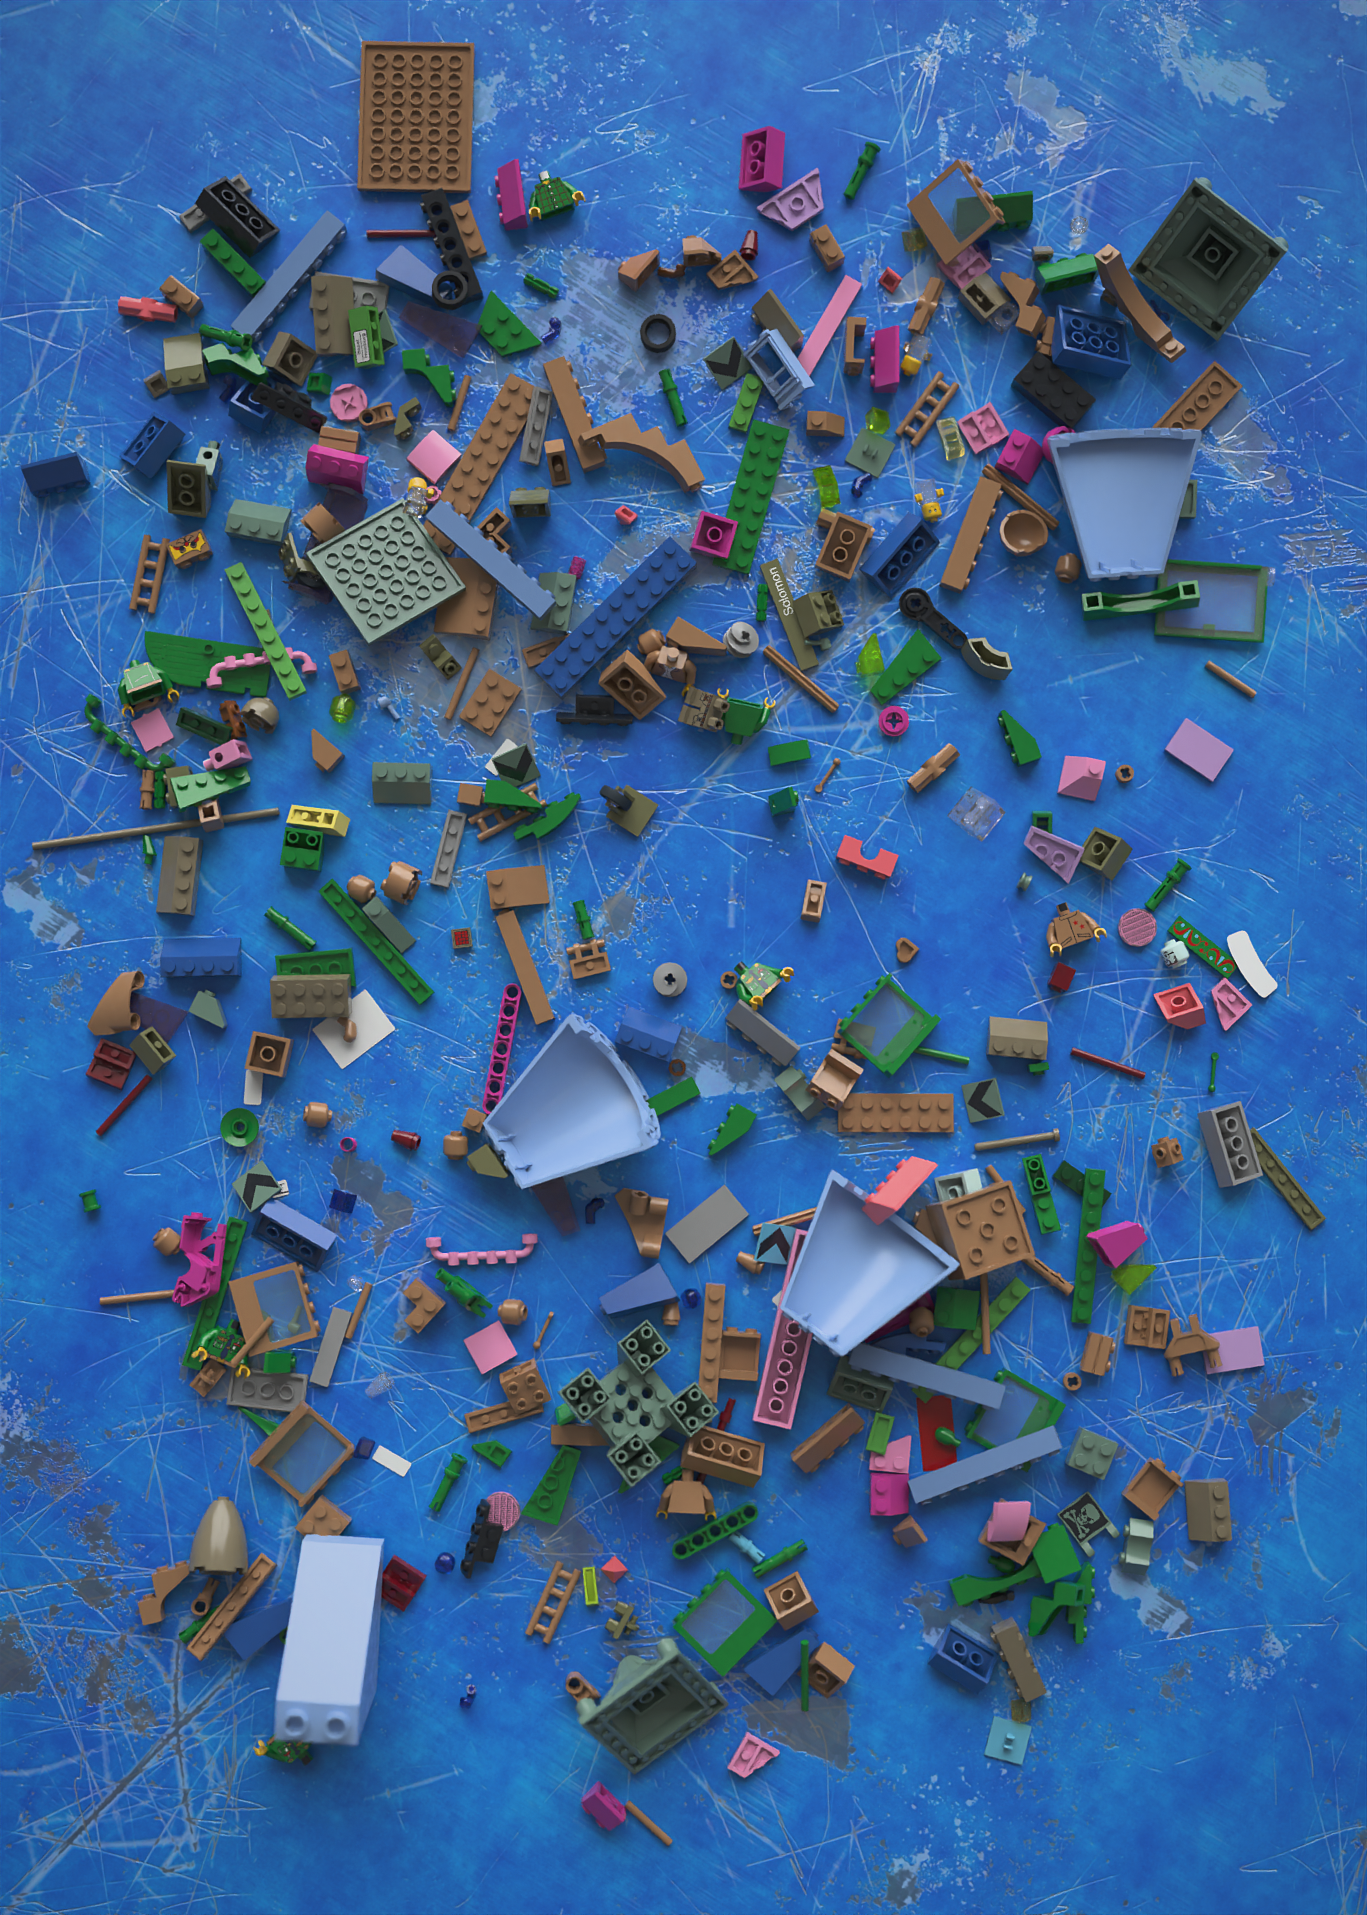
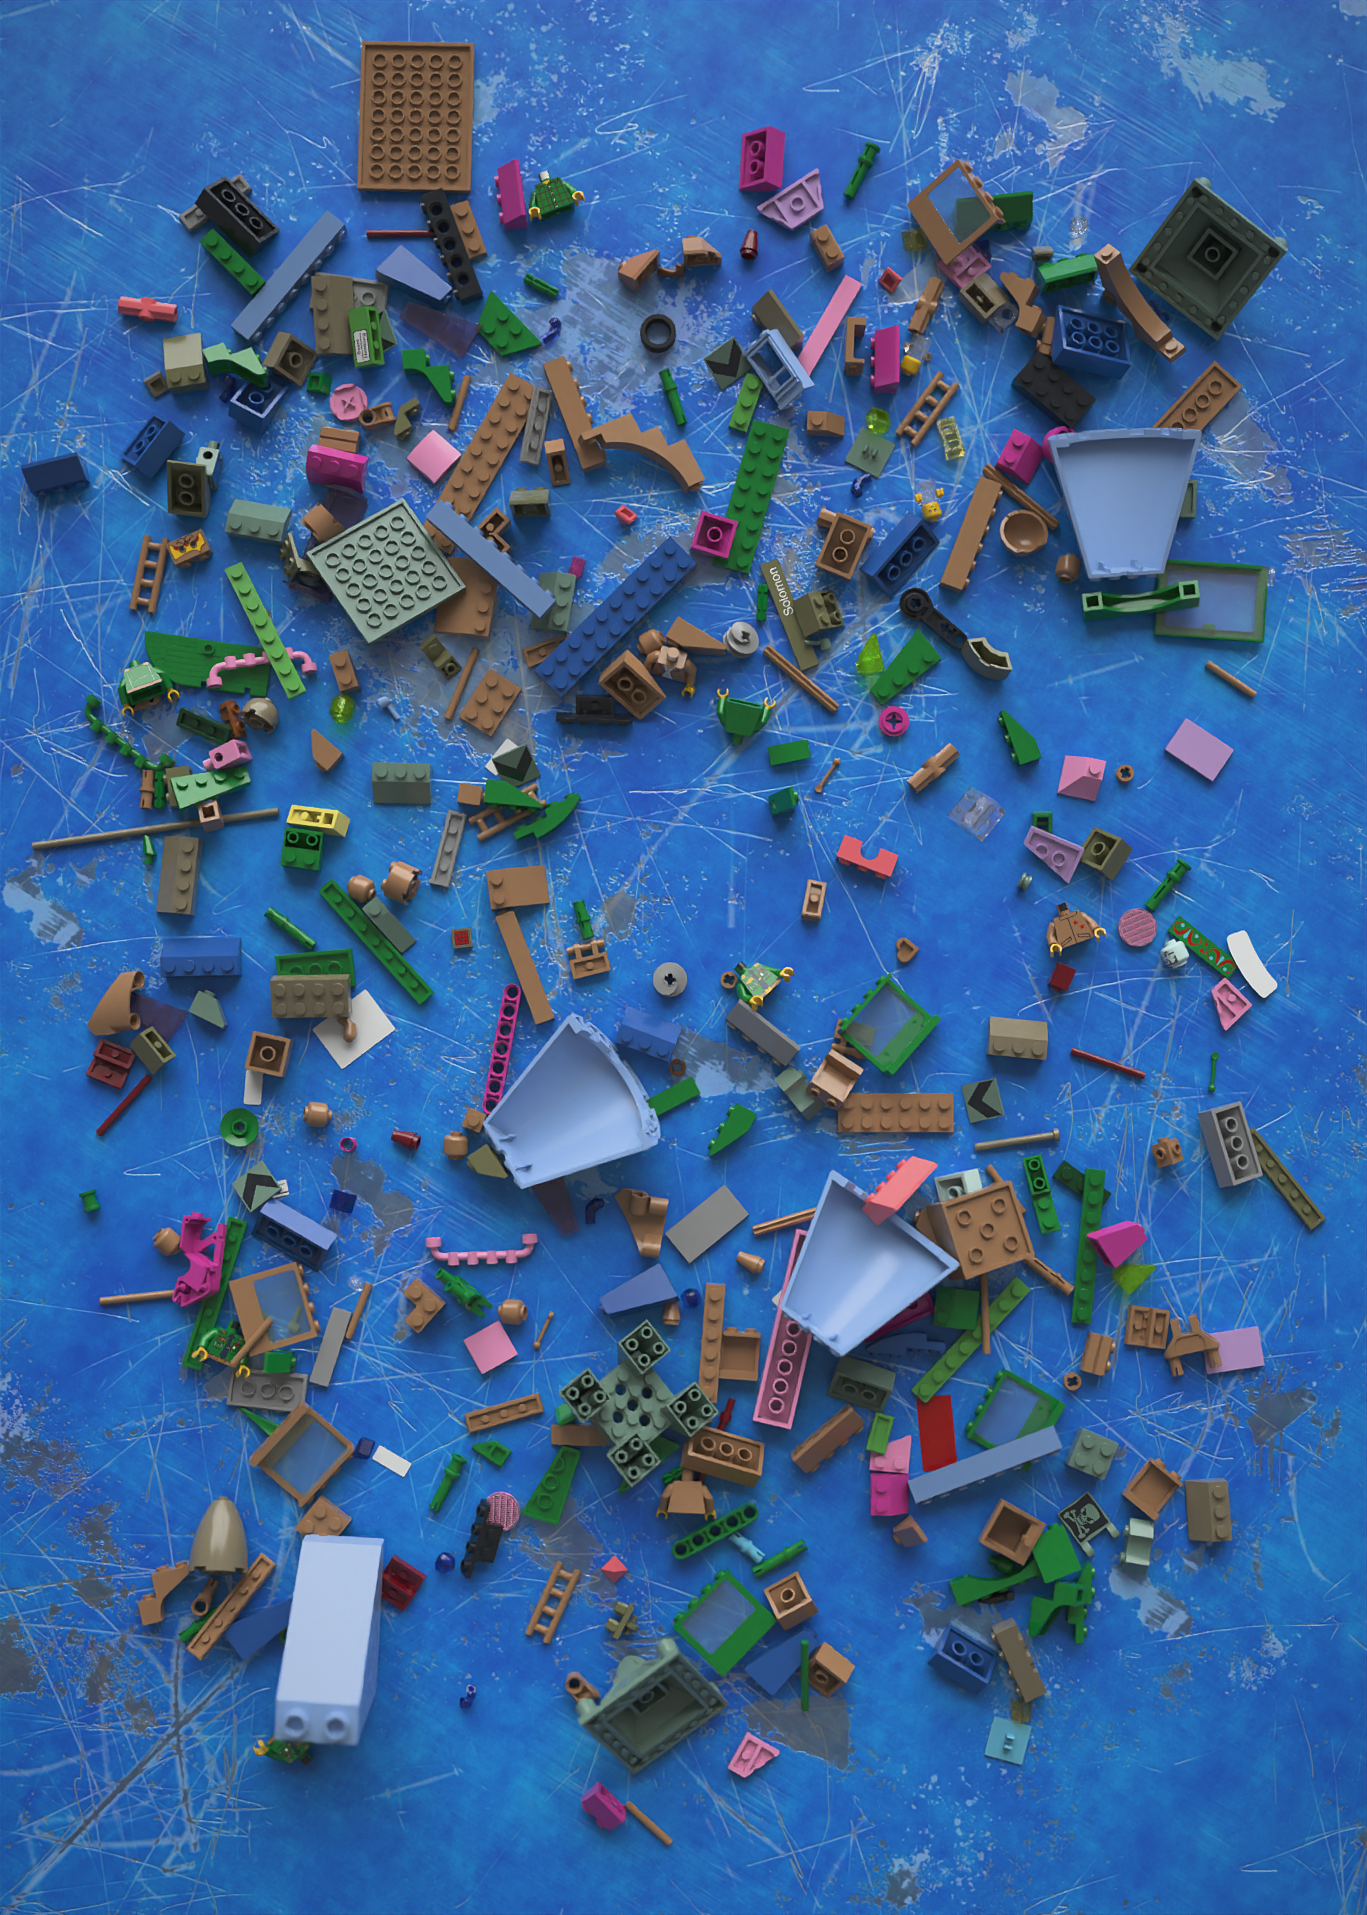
(152, 730): bright pink piece -> none
(181, 296): medium nougat brick -> none
(208, 1377): medium nougat hips -> none
(232, 337): green pin -> none
(290, 404): black bracket -> none
(380, 1384): clear cone -> none
(414, 503): clear piece -> none
(437, 493): bright pink plate -> none
(449, 276): black tyre -> none
(524, 1387): medium nougat bracket -> none
(590, 1586): lime piece -> none
(628, 808): olive plate -> none
(710, 710): dark tan hips -> none
(731, 272): medium nougat wing -> none
(774, 1243): medium azure piece -> none
(826, 486): clear neon green slope -> none
(921, 1321): medium nougat head -> none
(926, 1374): medium blue brick -> none
(942, 1055): green bar -> none
(946, 1437): green cylinder -> none
(983, 428): bright pink slope -> none
(1009, 1521): bright pink slope -> none
(1038, 1069): green plate -> none
(1181, 1006): coral slope -> none

